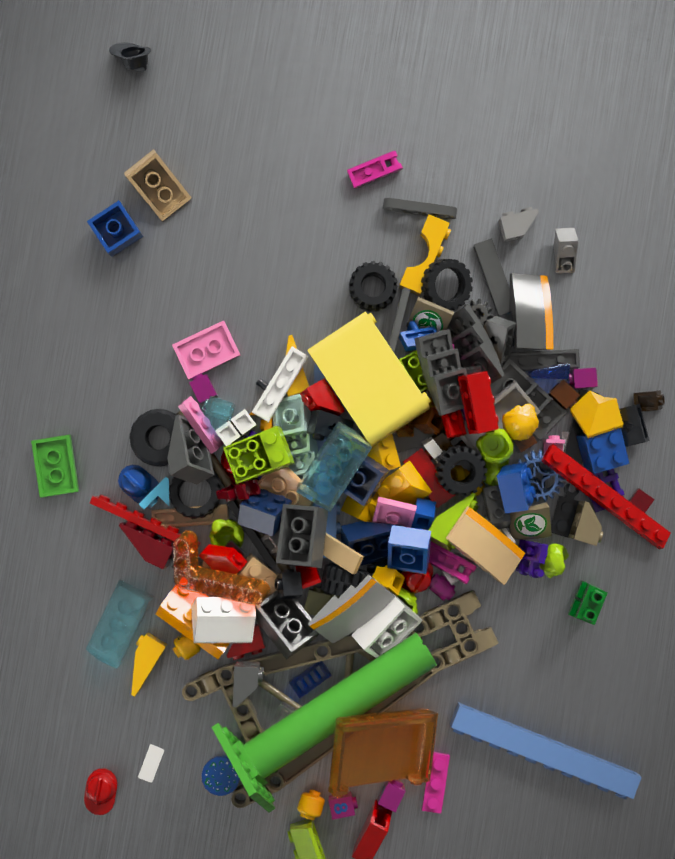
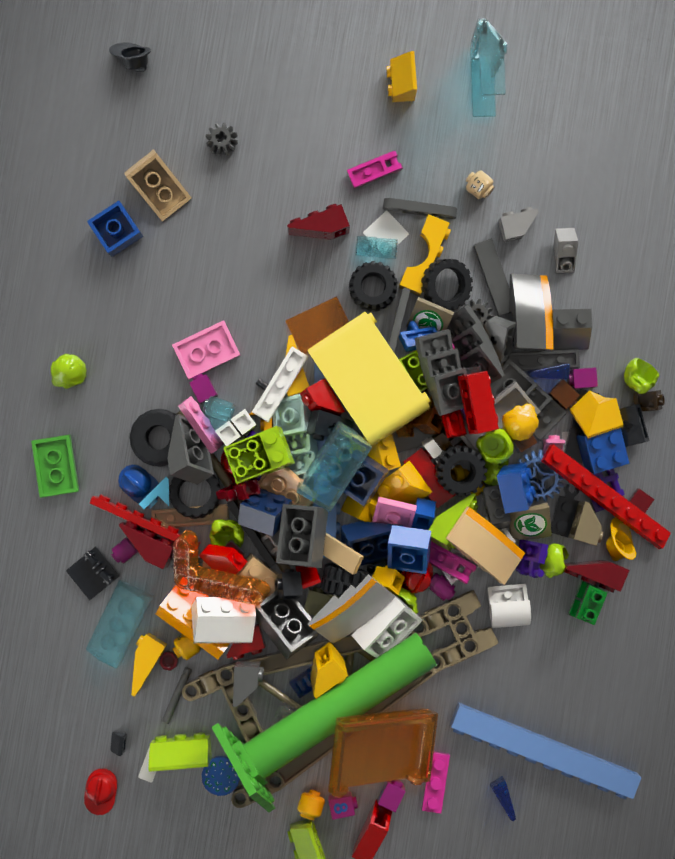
(68, 371): none -> lime hair
(92, 573): none -> black hinge
(118, 743): none -> black slope
(123, 551): none -> magenta brick
(168, 660): none -> dark red tile
(176, 696): none -> dark grey bar
(180, 752): none -> lime slope
(226, 143): none -> dark grey gear
(317, 323): none -> clear orange piece
(322, 225): none -> dark red slope
(327, 669): none -> yellow slope
(376, 247): none -> clear light blue slope
(386, 227): none -> white sticker
(403, 77): none -> yellow slope
(479, 184): none -> tan head
(487, 68): none -> clear light blue windscreen
(501, 791): none -> clear blue slope
(509, 606): none -> white brick
(571, 328): none -> dark grey slope
(604, 572): none -> dark red slope
(620, 541): none -> yellow piece
(640, 375): none -> lime hair

